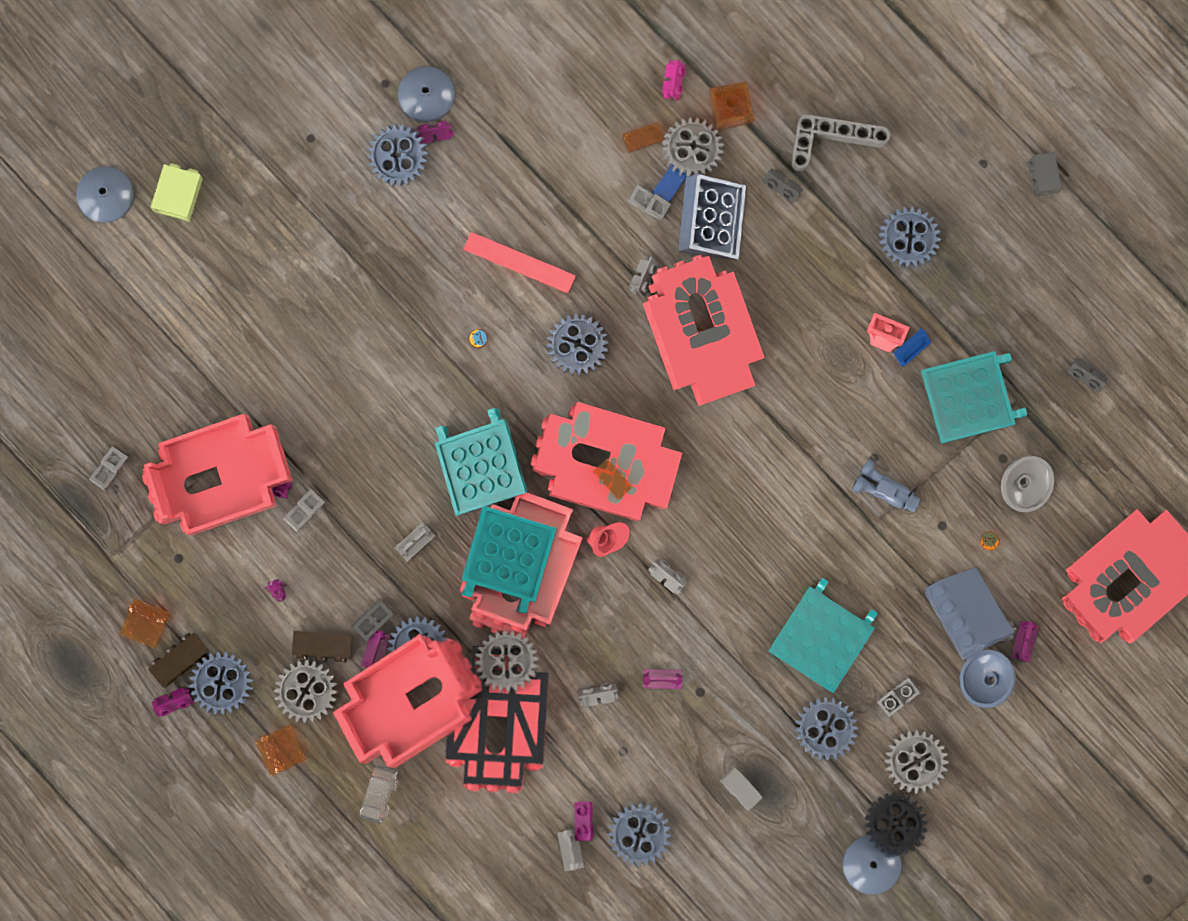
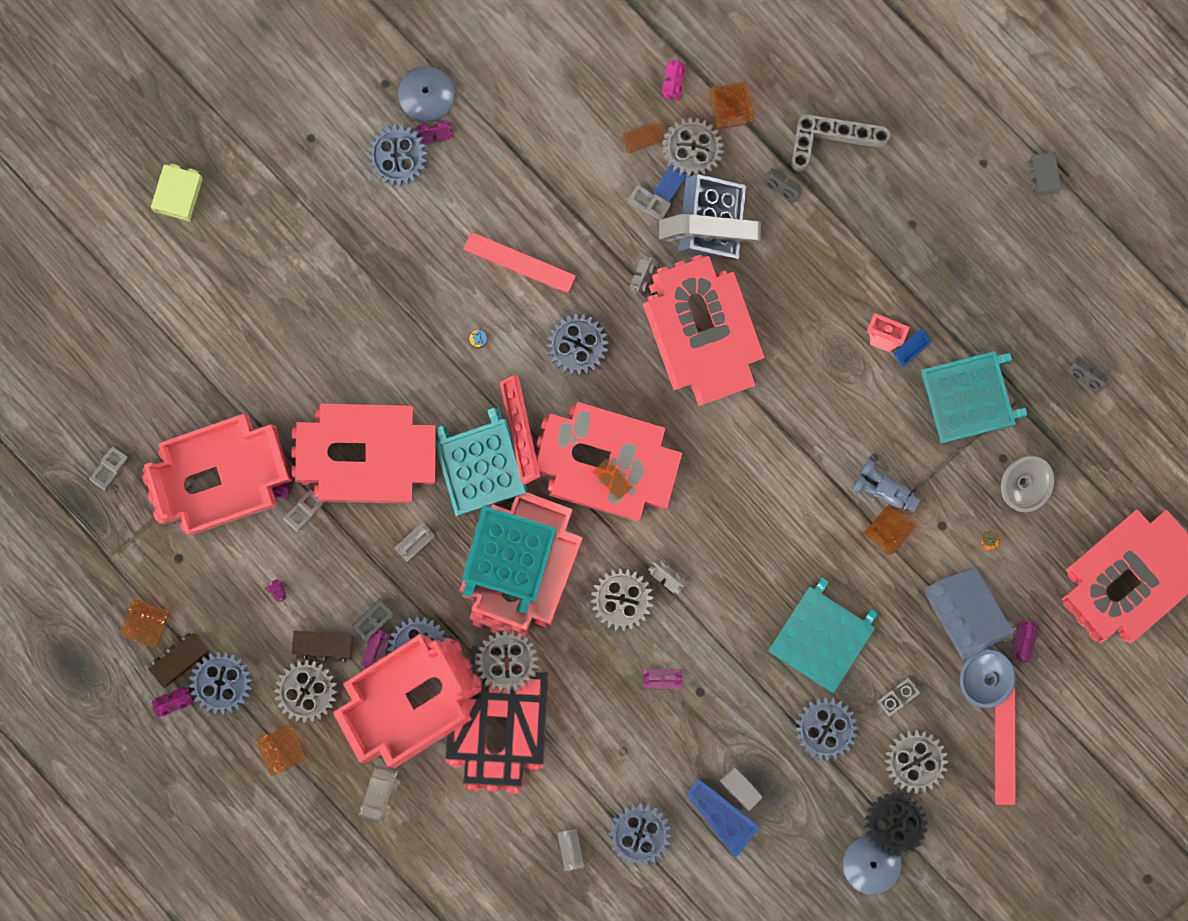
(107, 206): sand blue dish -> none
(395, 453): none -> coral panel
(520, 429): none -> coral tile
(583, 826): magenta hinge -> none
(606, 691): light grey hinge -> none
(608, 538): coral piece -> none
(625, 582): none -> light grey gear
(709, 227): none -> beam
(725, 819): none -> blue wing
(889, 530): none -> clear orange hinge
(926, 239): sand blue gear -> none
(1005, 752): none -> coral tile

